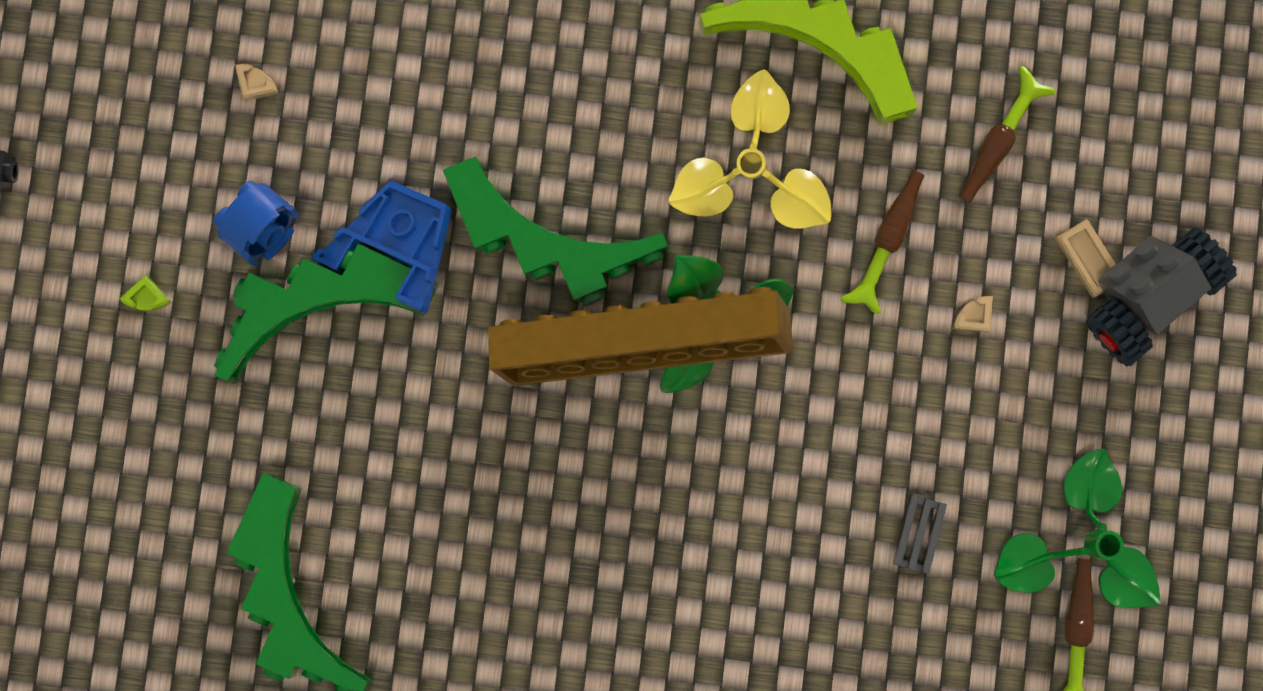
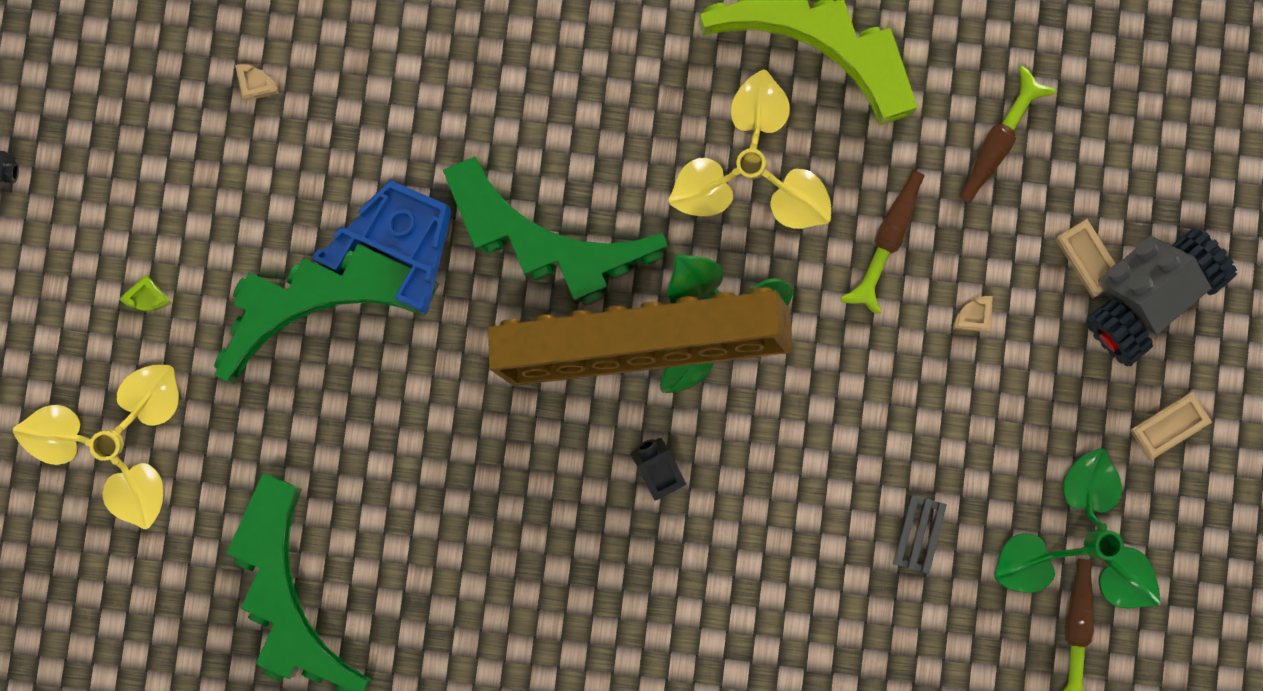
(130, 495): none -> light yellow plant
(256, 222): blue brick -> none
(657, 468): none -> black bracket
(1170, 426): none -> tan tile

